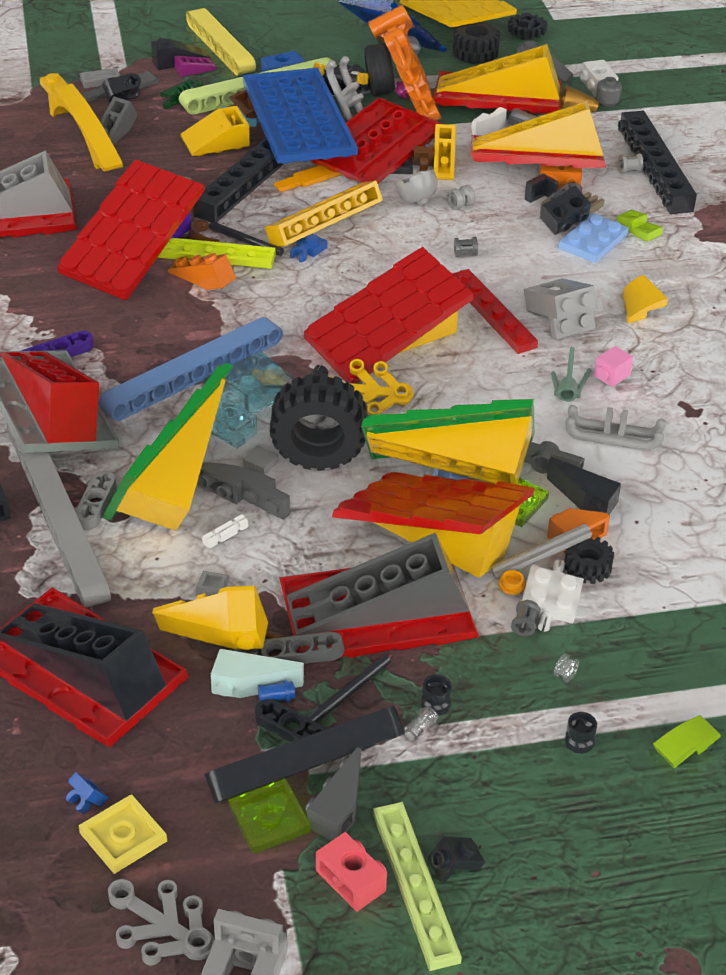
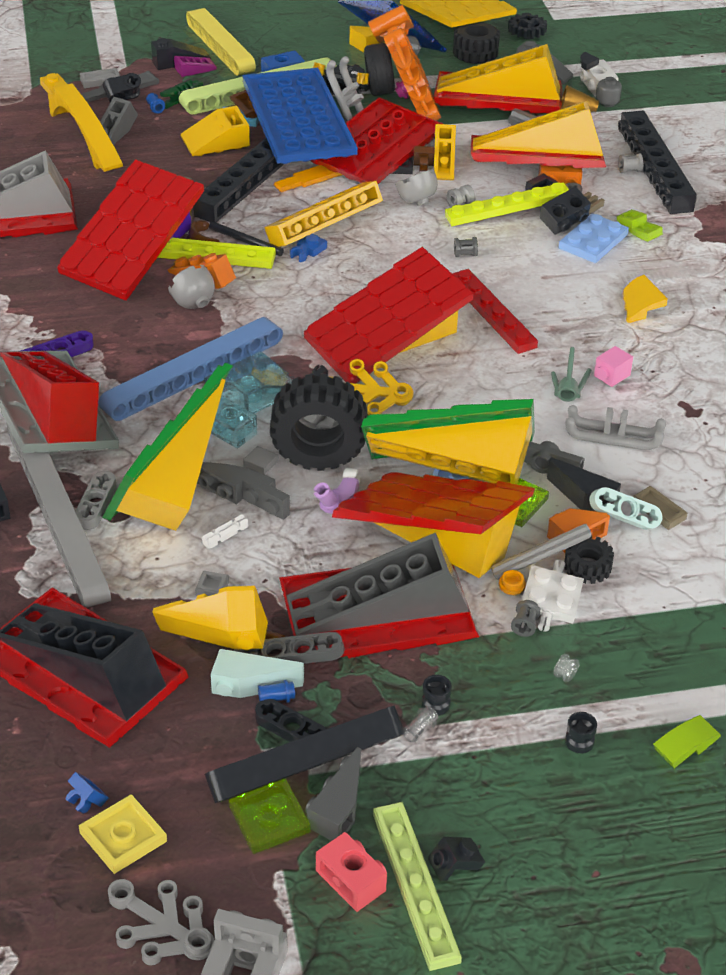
(156, 105): none -> blue pin
(193, 287): none -> light grey cylinder
(330, 498): none -> lavender arm
(350, 688): black bar -> none
(361, 37): none -> yellow slope
(489, 123): white slope -> none
(503, 204): none -> neon yellow plate
(568, 308): light grey brick -> none
(588, 61): none -> black tile
(637, 506): none -> light aqua beam
(671, 513): none -> dark tan tile

